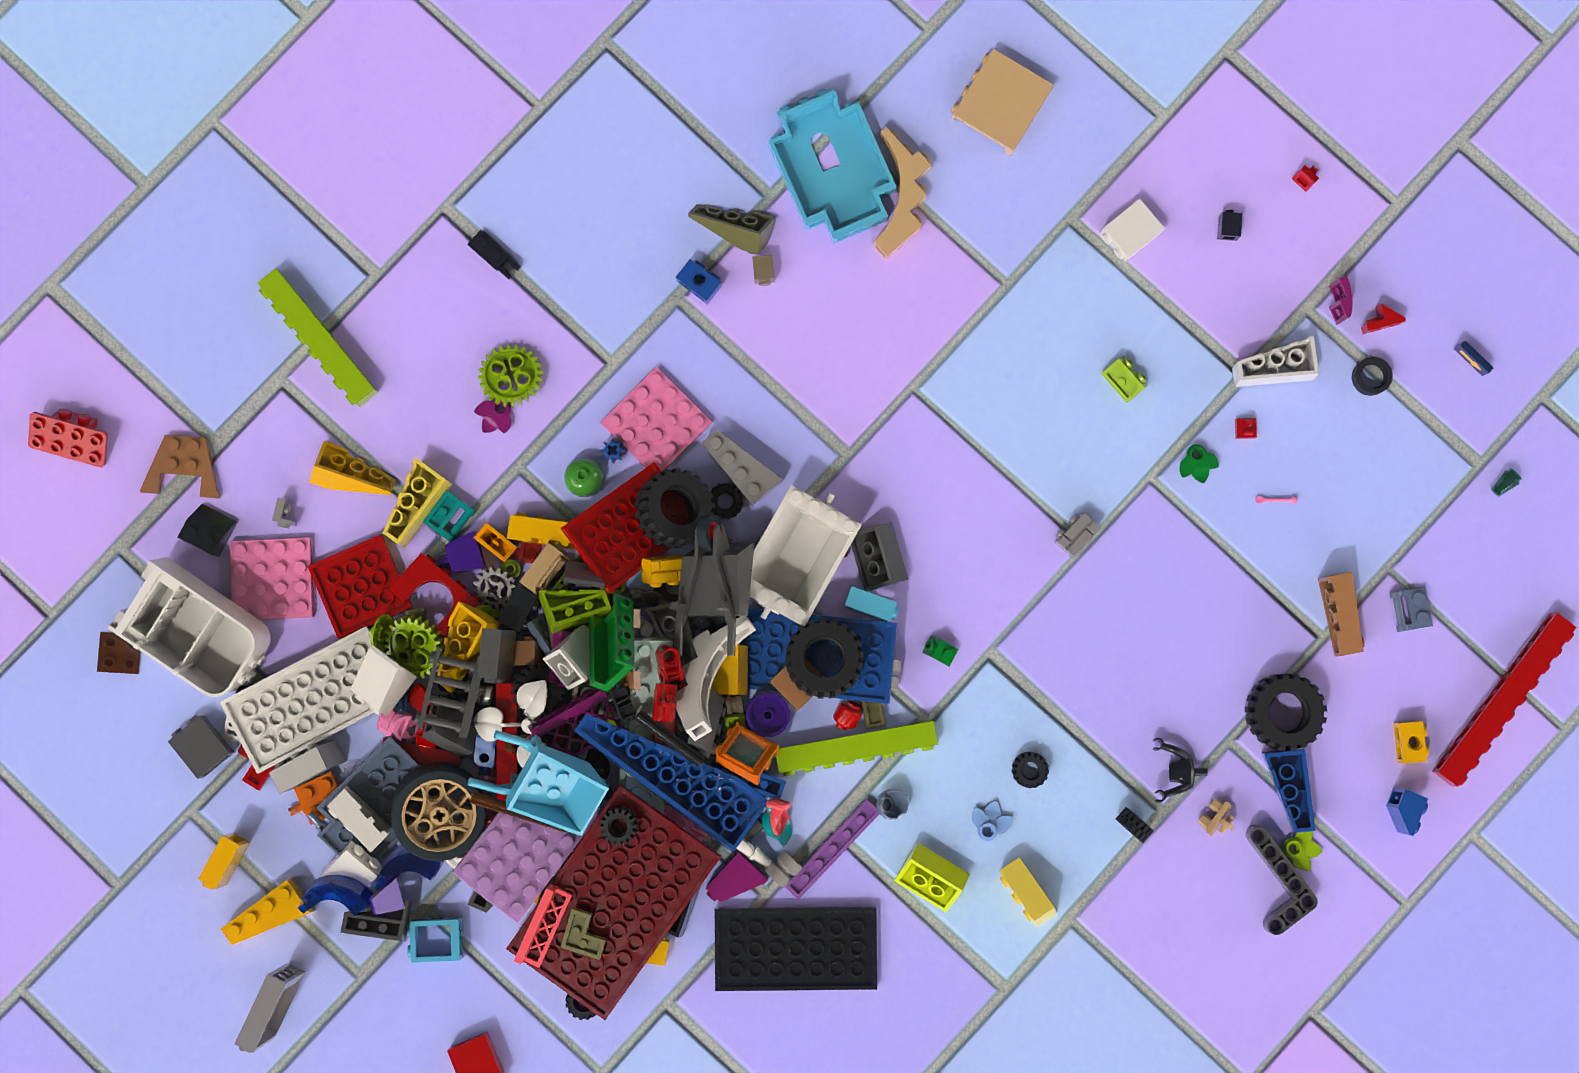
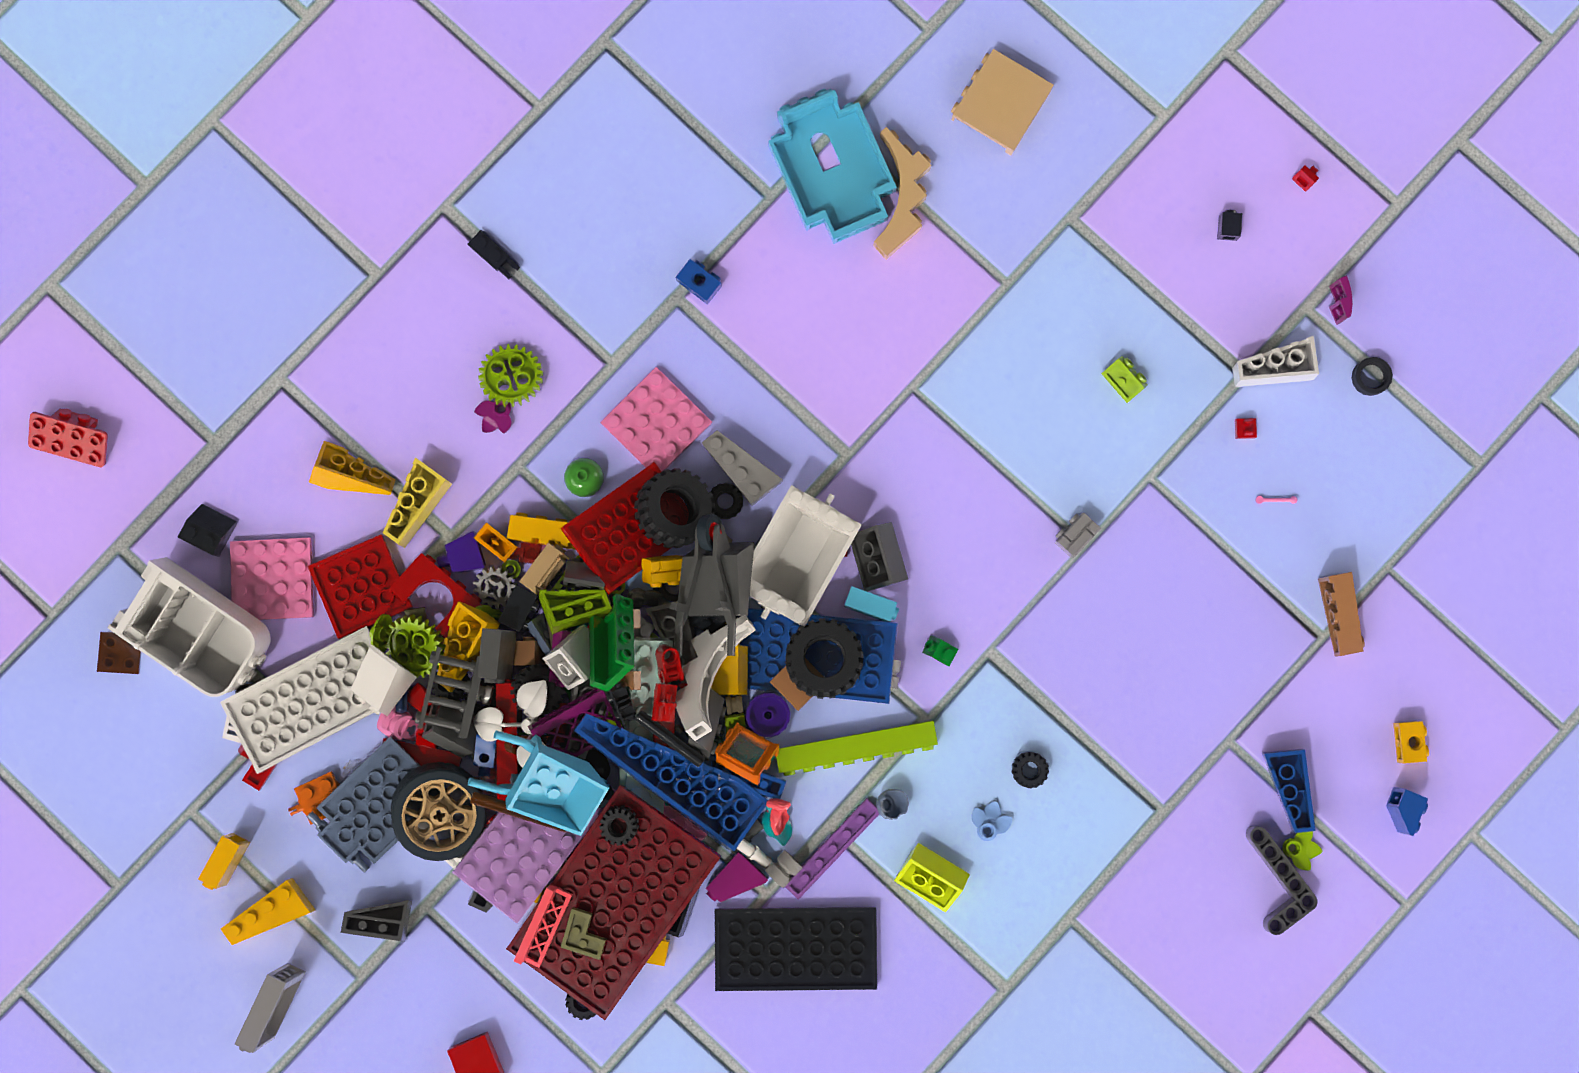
(182, 457): medium nougat wing -> none
(200, 746): dark grey brick -> none
(282, 510): light grey bracket -> none
(307, 765): light grey wedge -> none
(317, 337): lime brick -> none
(339, 888): clear blue arch -> none
(354, 863): white brick -> none
(358, 818): white wedge -> none
(389, 897): slope -> none
(408, 862): clear blue arch -> none
(444, 512): teal plate -> none
(456, 939): medium azure window -> none
(619, 451): blue gear -> none
(742, 230): olive wedge -> none
(763, 270): dark tan brick -> none
(847, 715): red head -> none
(873, 714): olive plate -> none
(1027, 892): light yellow wedge -> none
(1132, 230): white brick -> none
(1134, 824): black tyre -> none
(1180, 771): black piece -> none
(1199, 466): green plate -> none
(1222, 809): tan hips -> none
(1312, 712): black tyre -> none
(1387, 319): red slope -> none
(1417, 609): sand blue plate -> none
(1470, 355): dark blue tile -> none
(1504, 699): red brick -> none
(1506, 482): cone -> none

